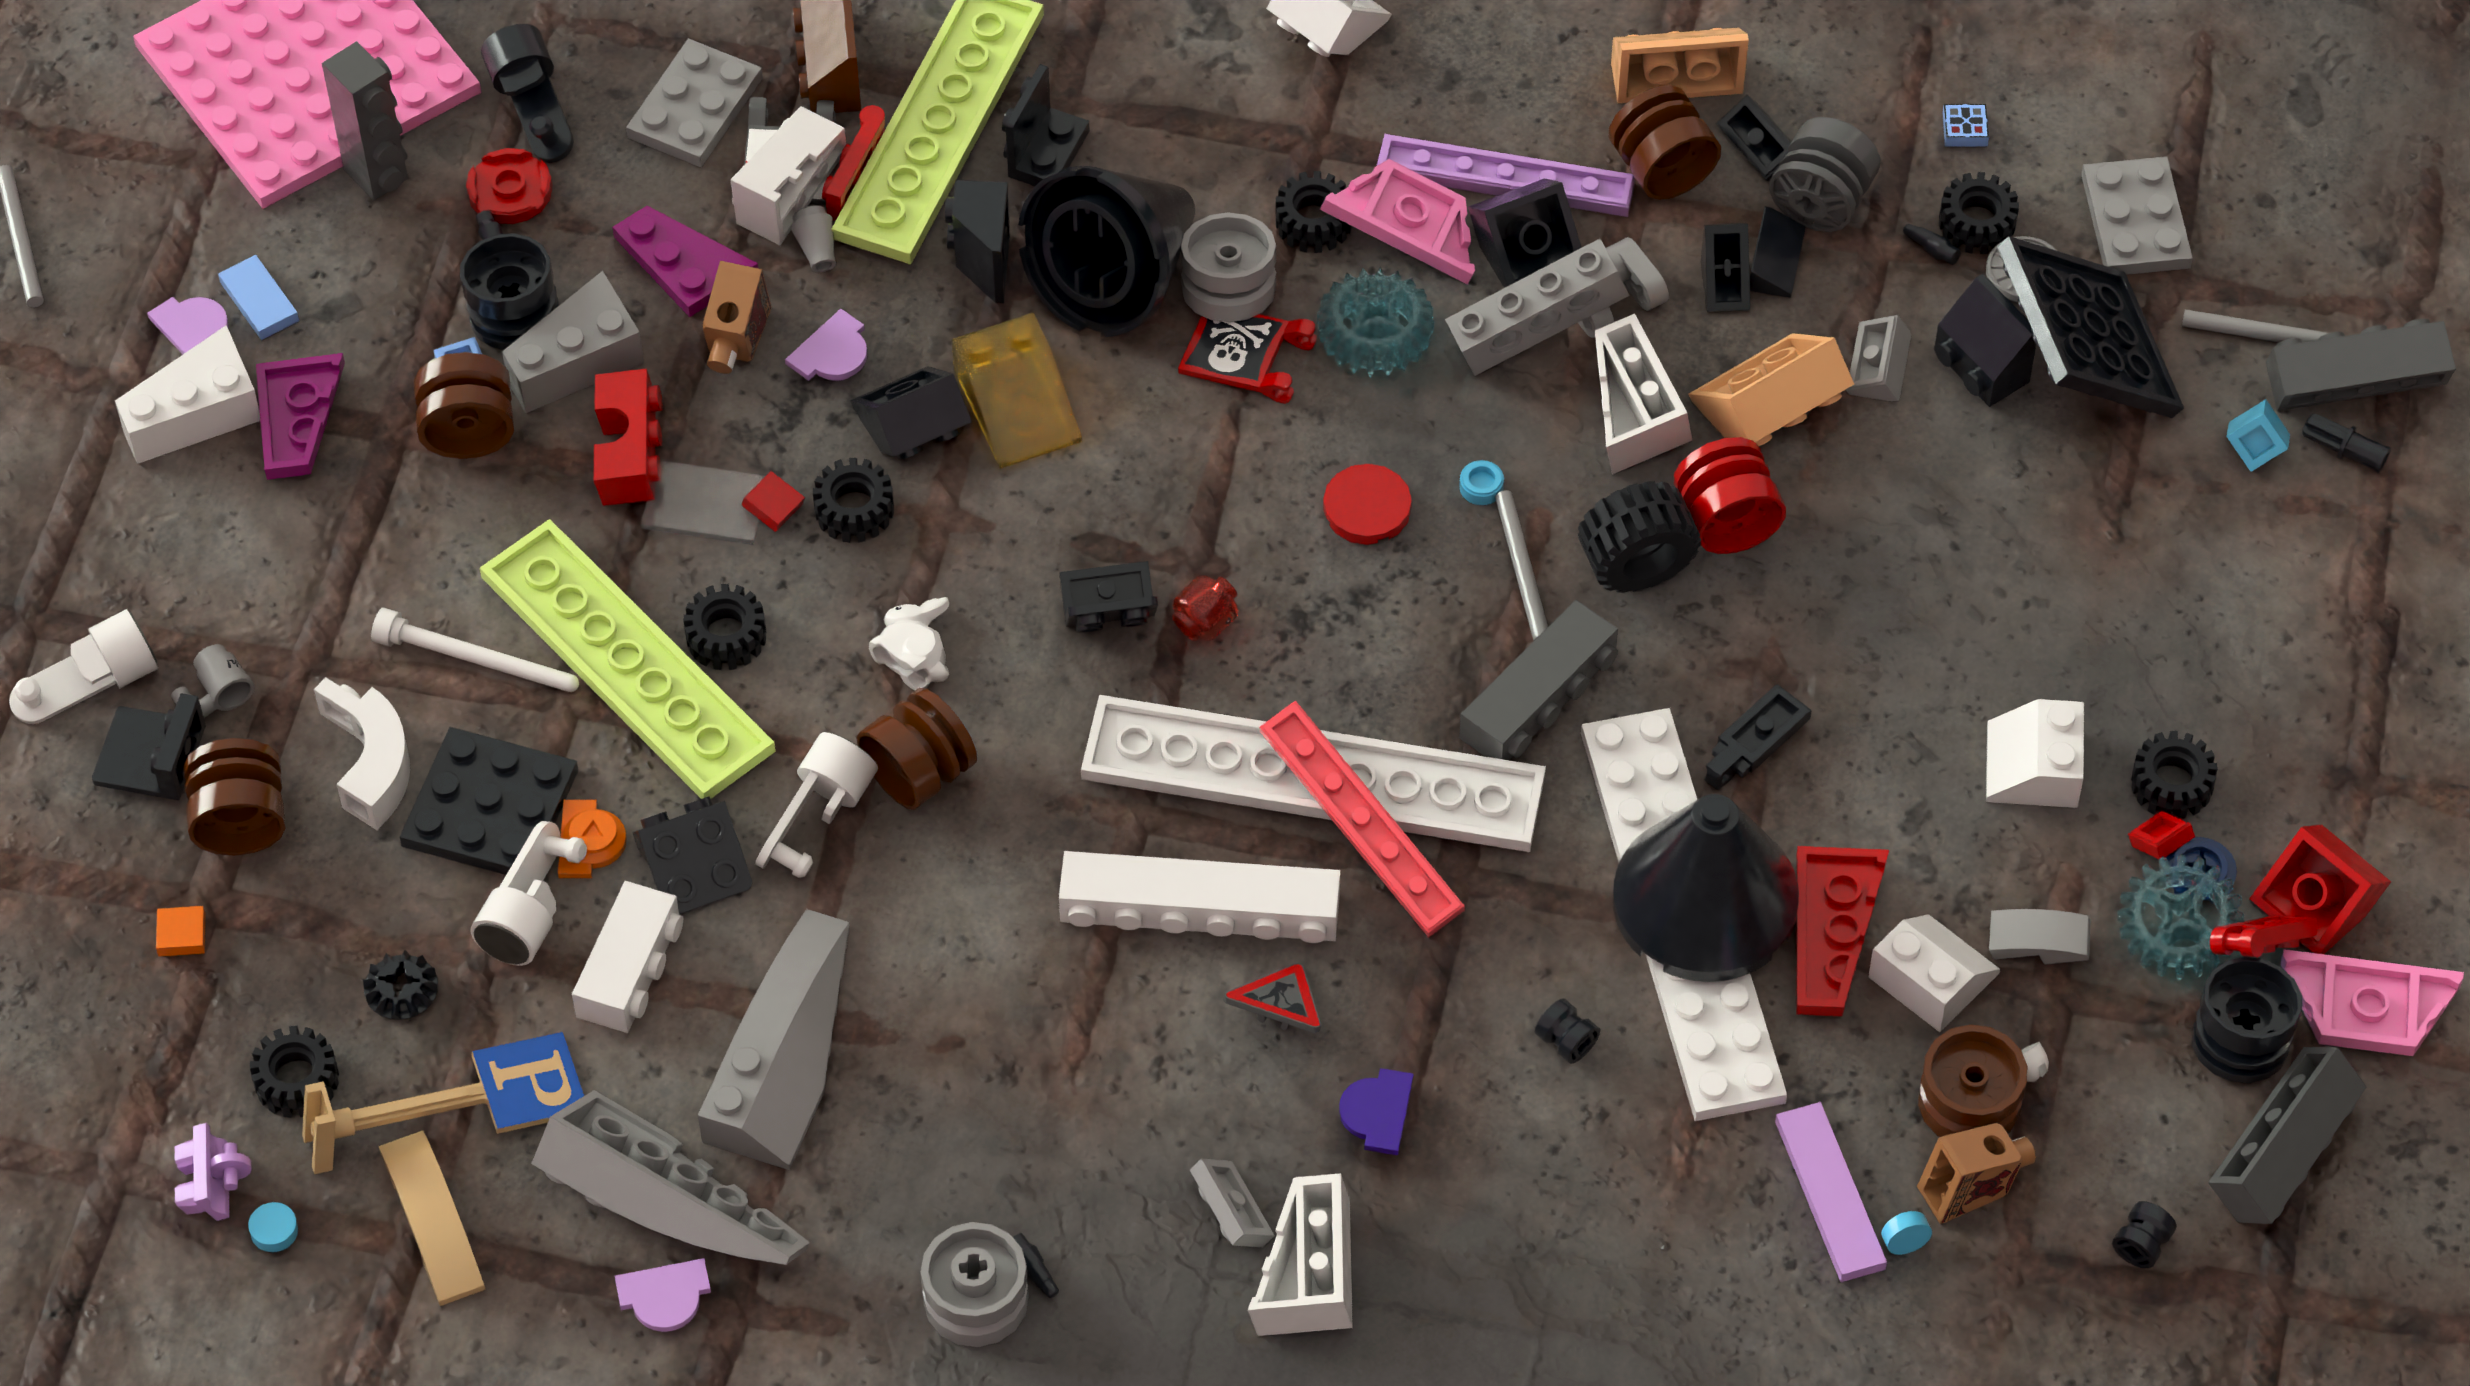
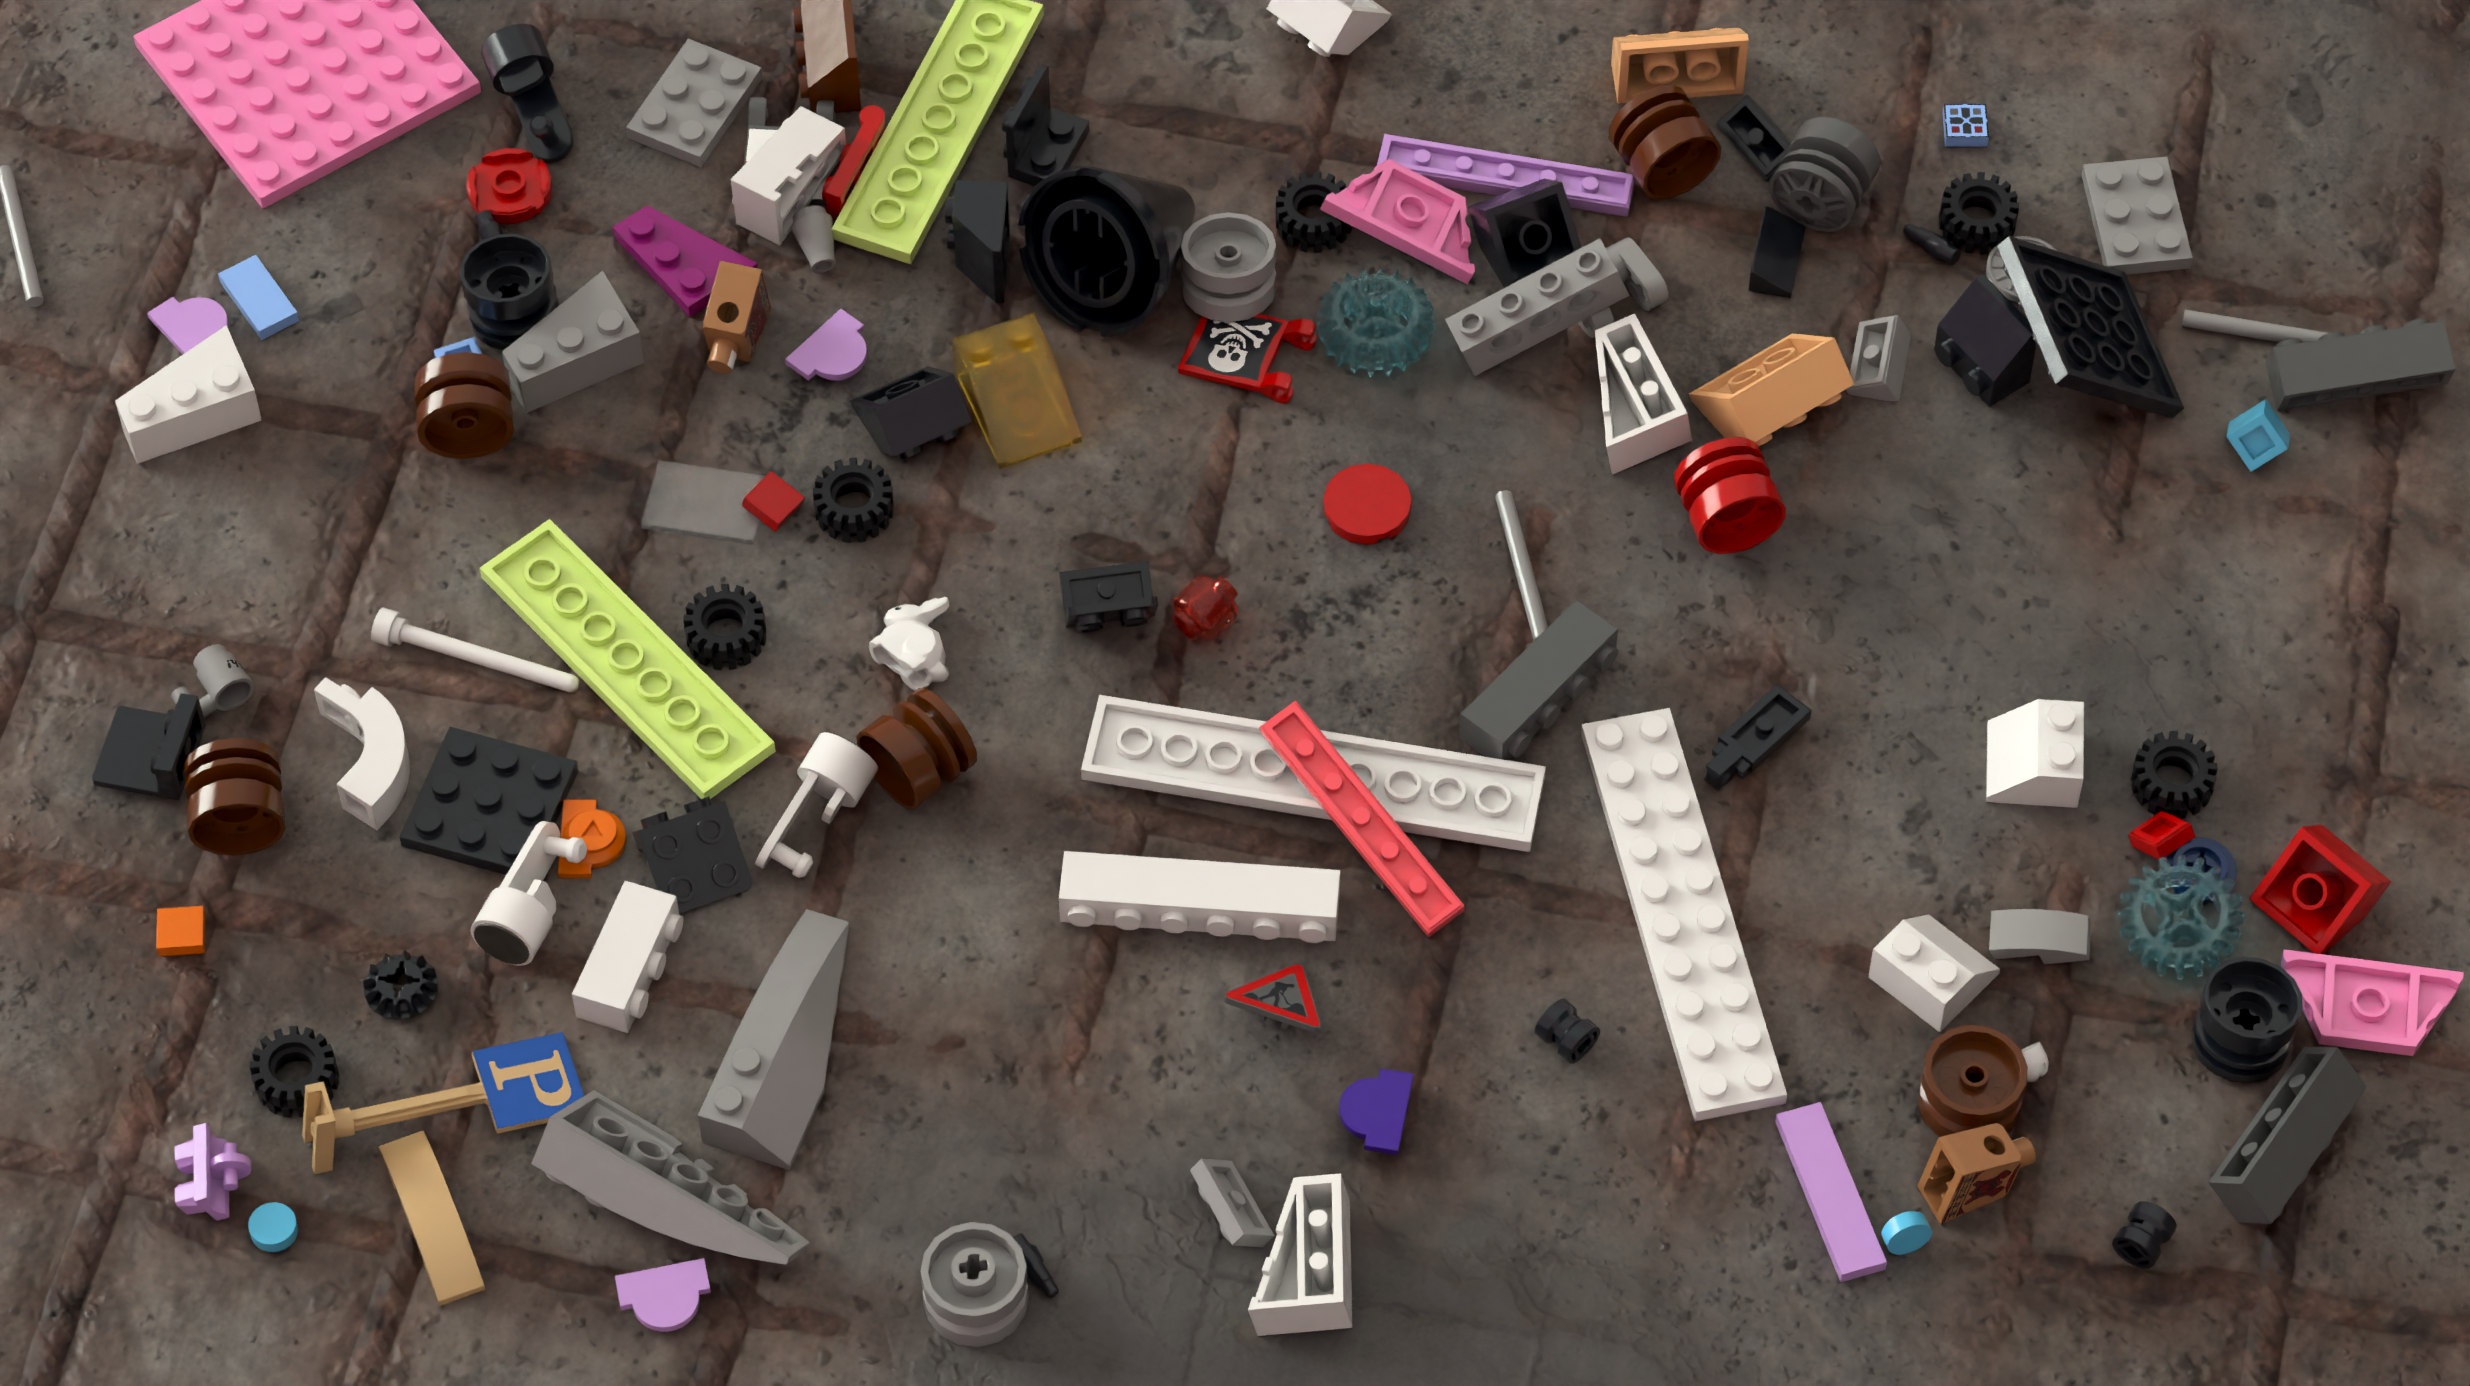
(108, 656): white piece -> none
(295, 410): magenta wing -> none
(366, 120): dark grey brick -> none
(627, 467): red arch -> none
(1481, 482): medium azure tile -> none
(1639, 536): black tyre -> none
(1706, 893): black cone -> none
(1726, 267): black slope -> none
(1832, 921): red wing -> none
(2262, 935): red plate -> none
(2346, 442): black axle -> none

